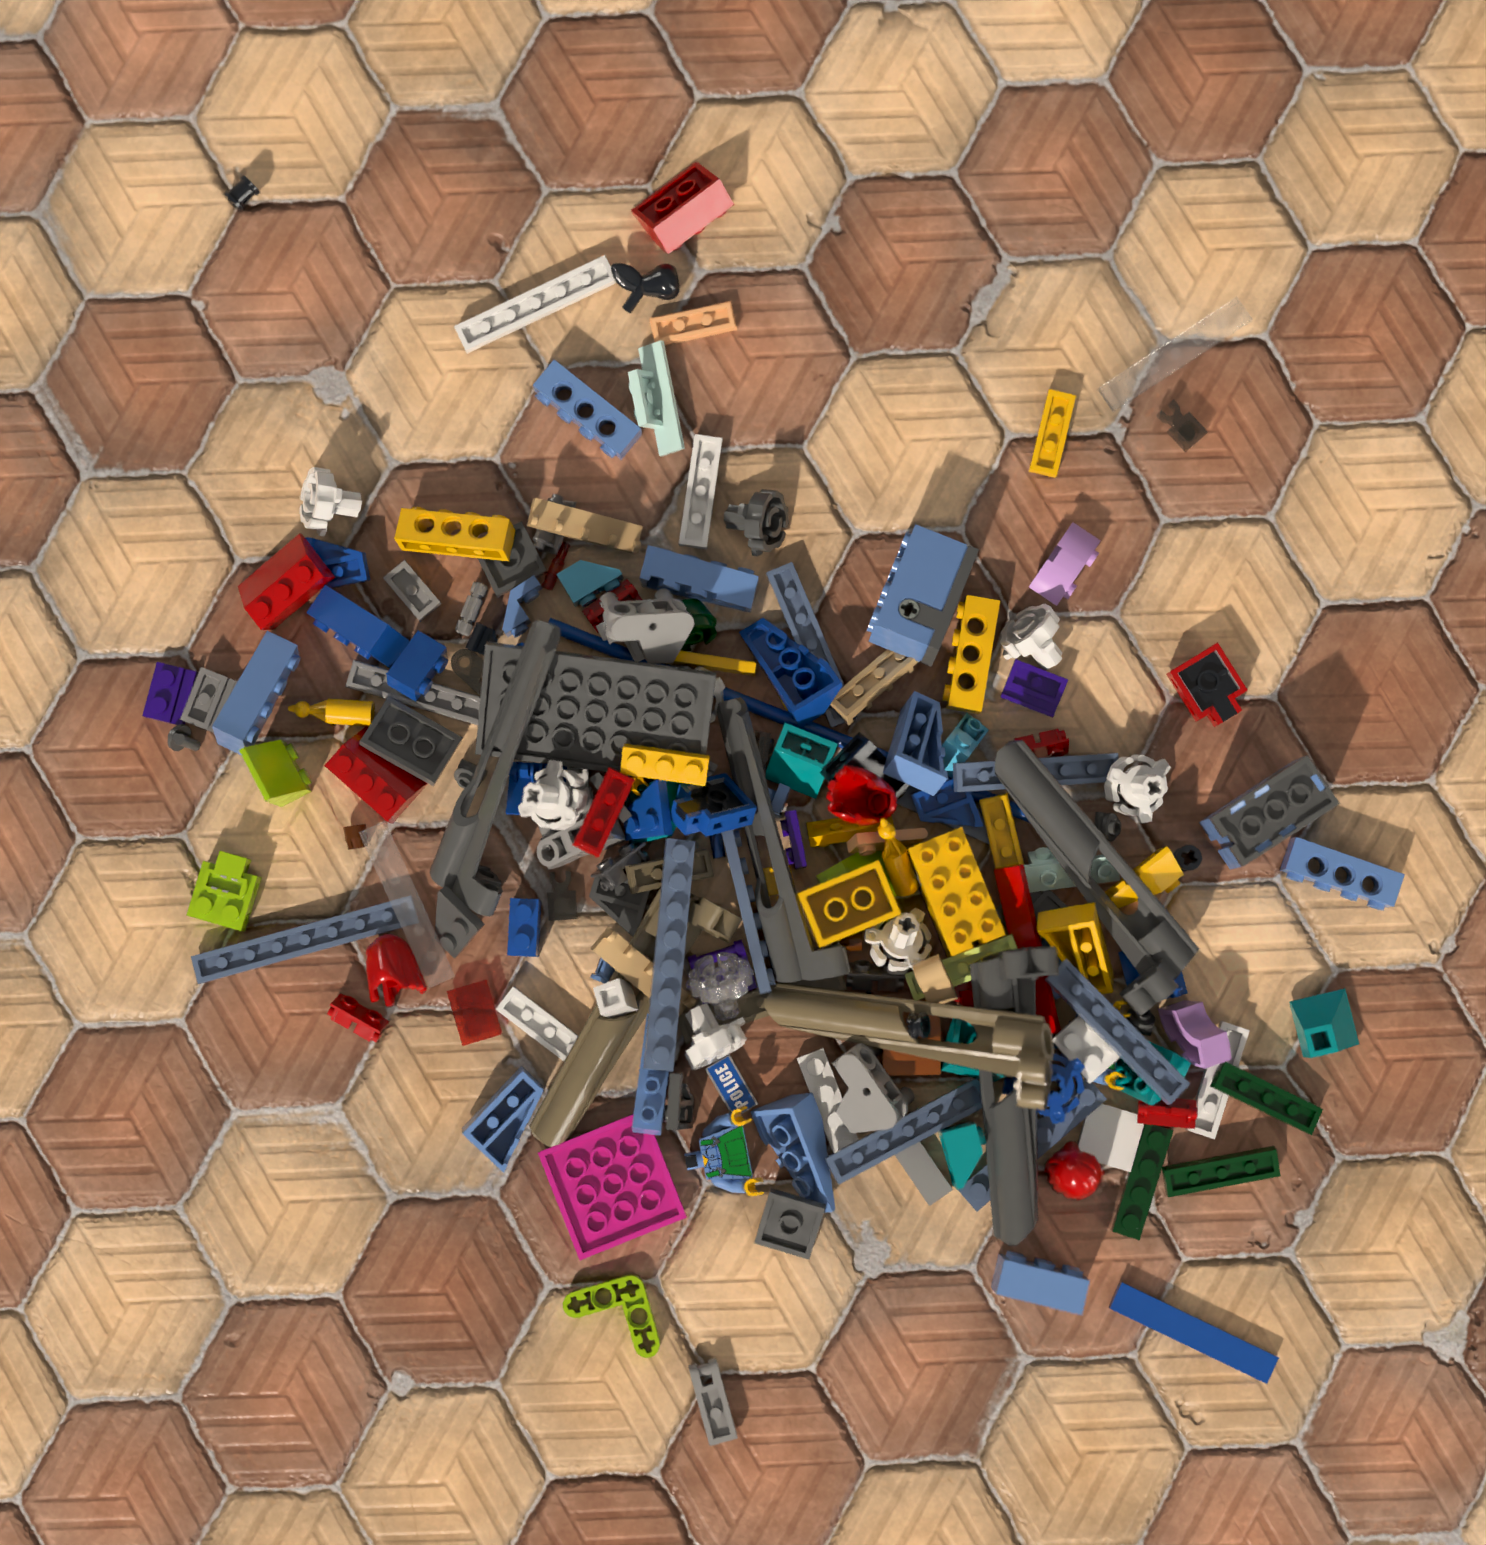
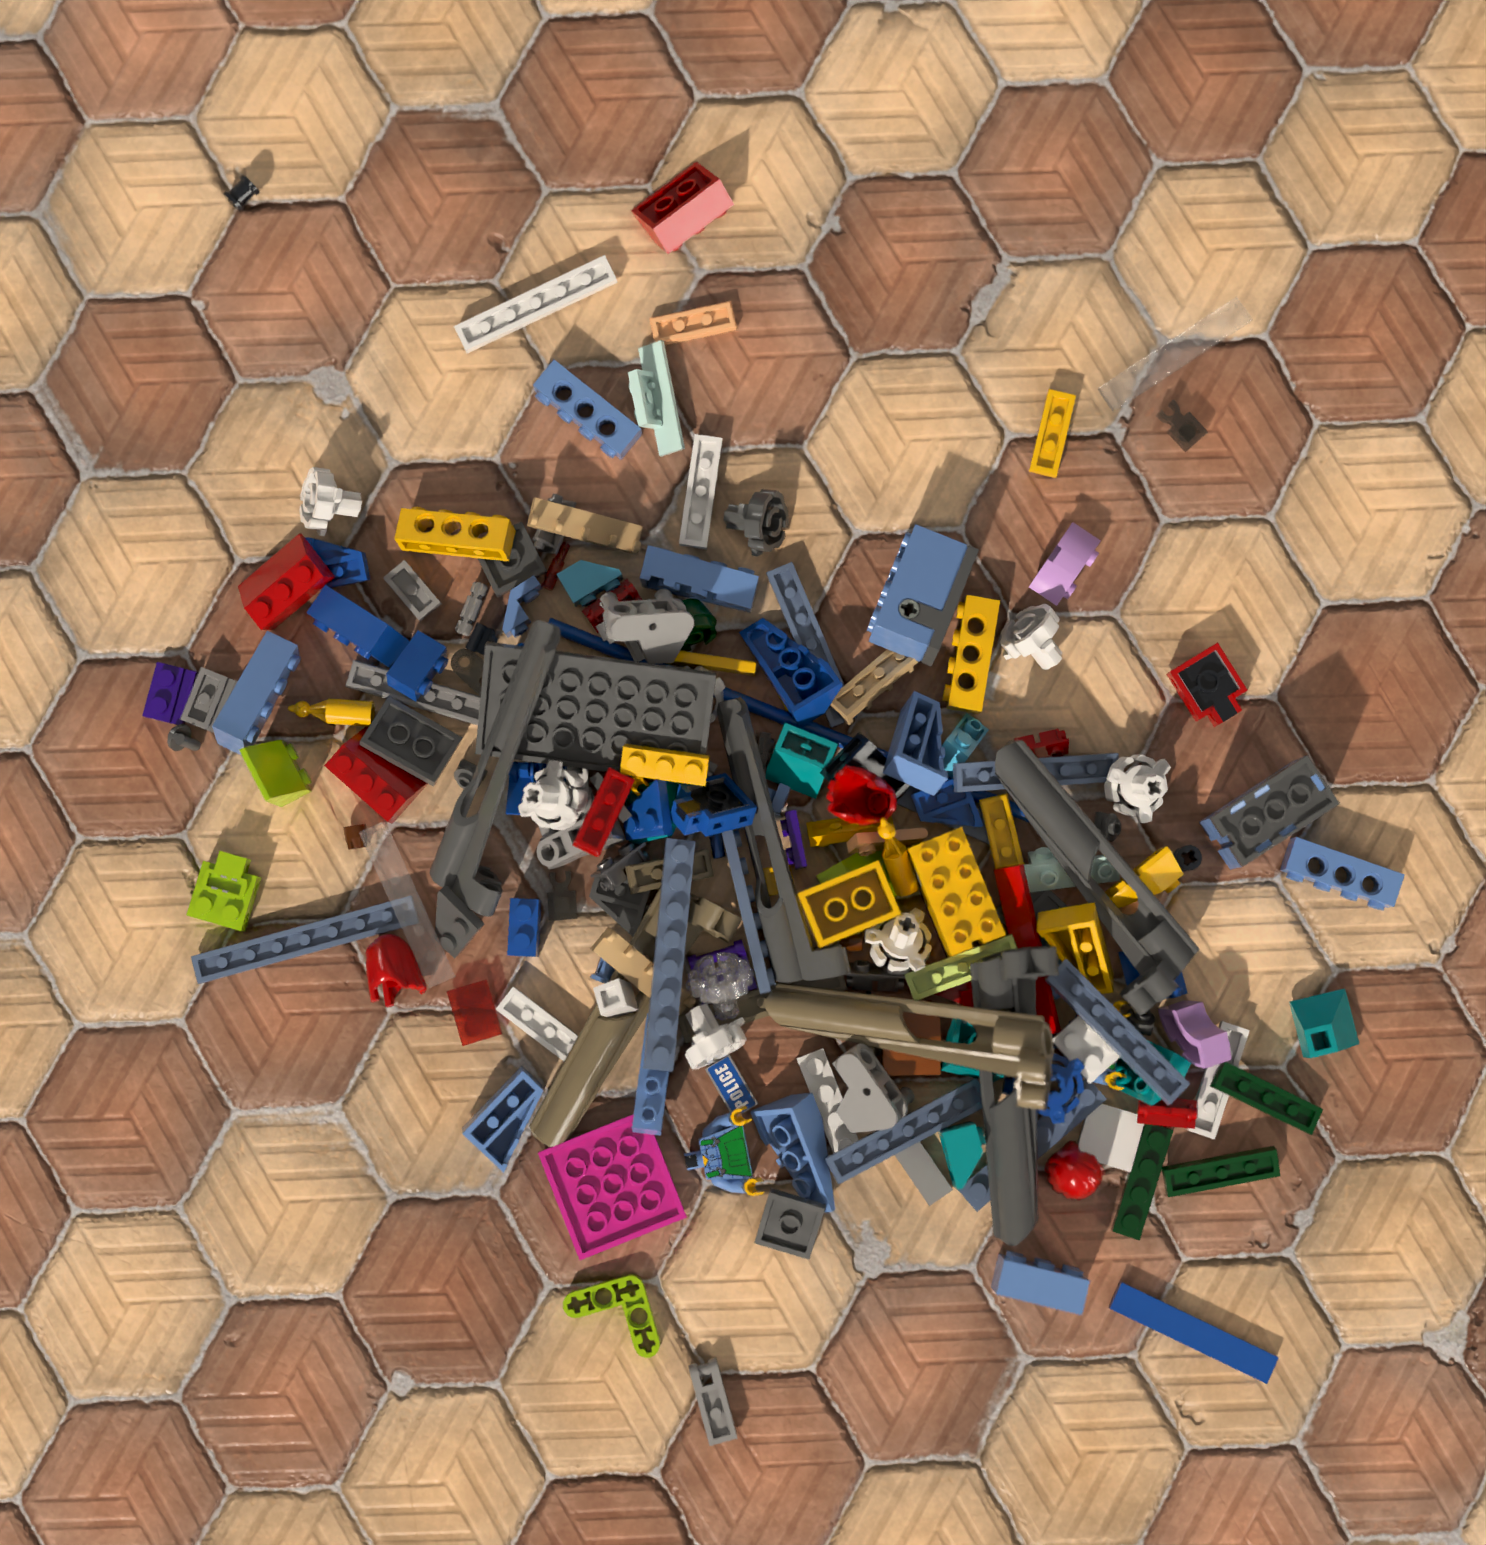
(346, 1010): red hinge -> none
(658, 283): black piece -> none
(680, 1107): dark grey wing -> none
(919, 1025): black bush -> none
(934, 980): tan axle -> none
(1034, 688): dark purple plate -> none

